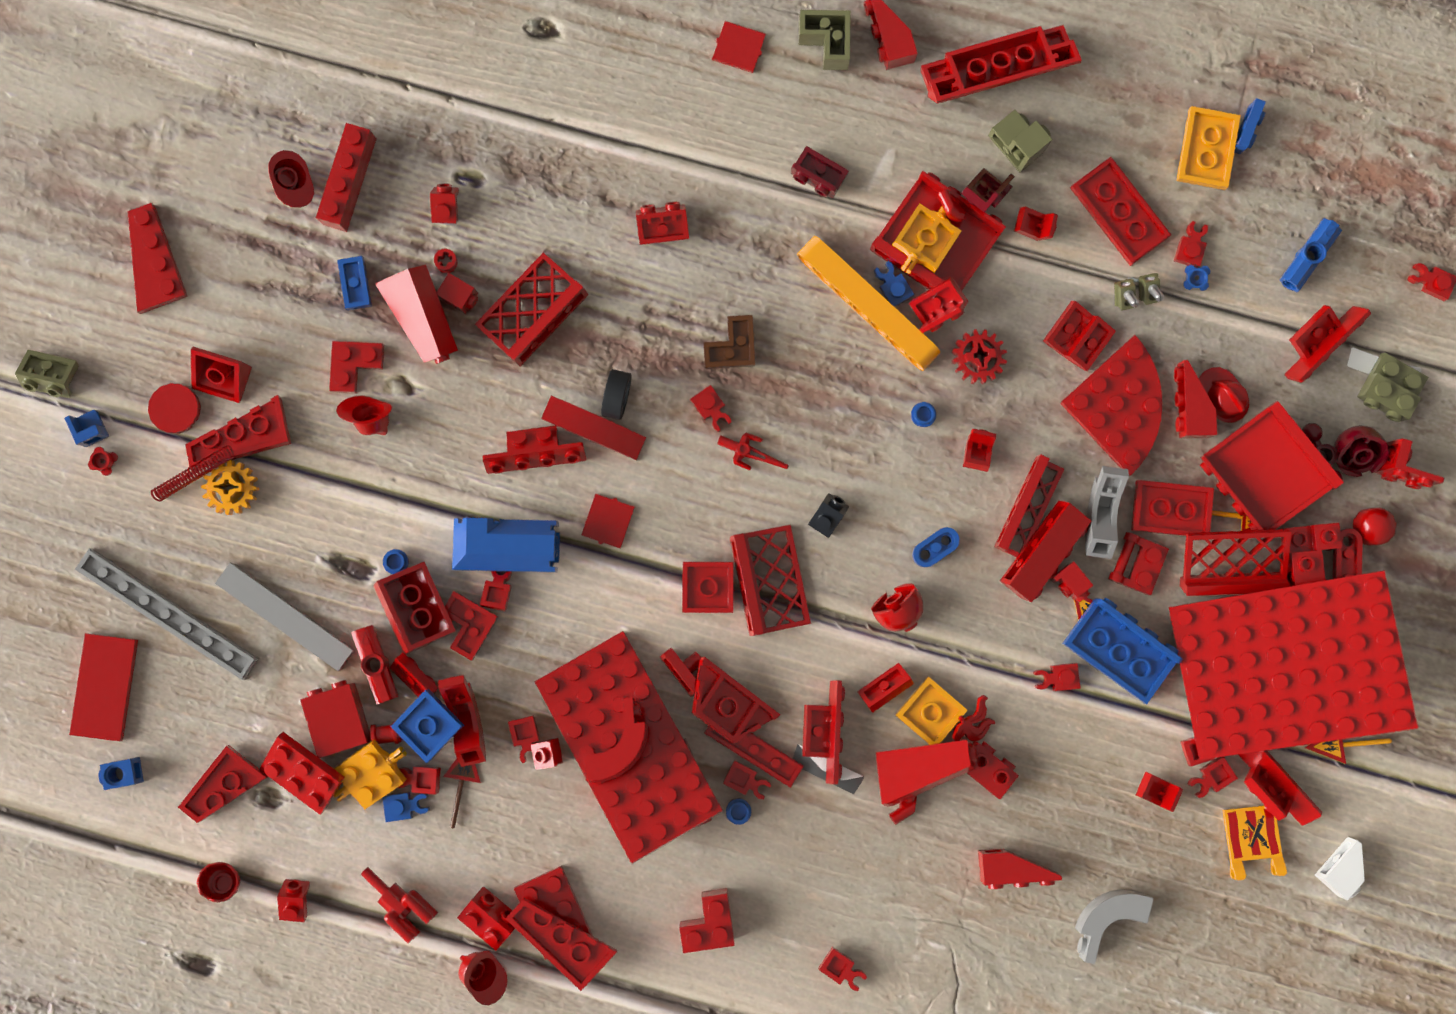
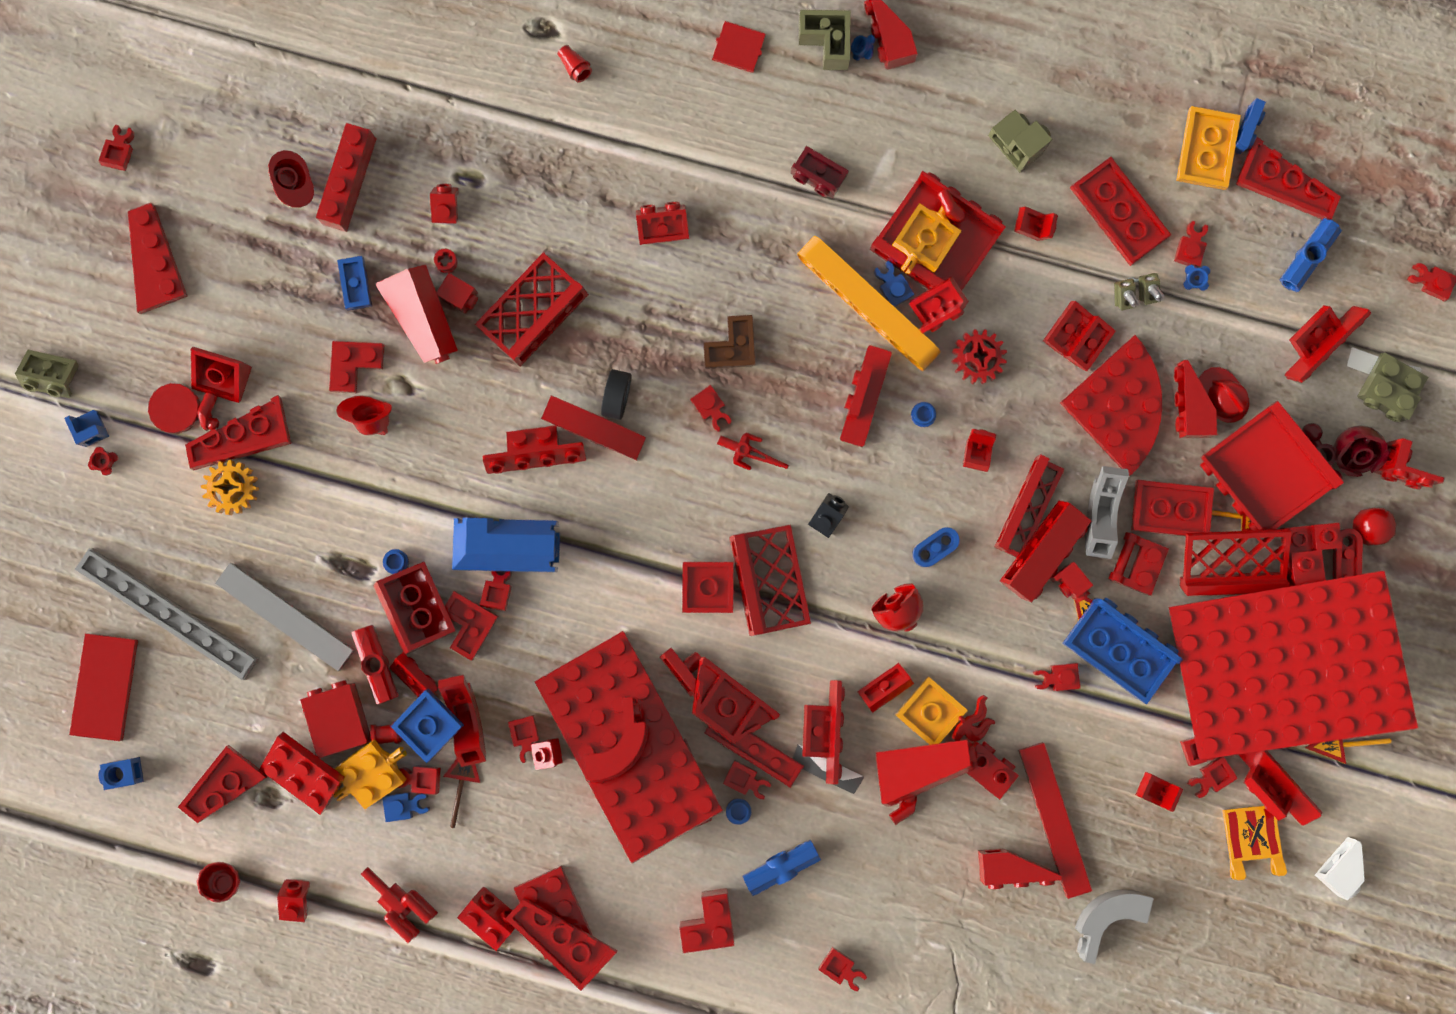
(118, 151): none -> red plate
(204, 412): none -> red arm
(204, 465): red piece -> none
(483, 977): red piece -> none
(576, 65): none -> red cone
(608, 521): red piece -> none
(781, 867): none -> blue piece
(862, 47): none -> blue plate
(865, 396): none -> red bracket
(987, 190): dark red bracket -> none
(999, 62): red slope -> none
(1055, 820): none -> red tile
(1279, 180): none -> red wing

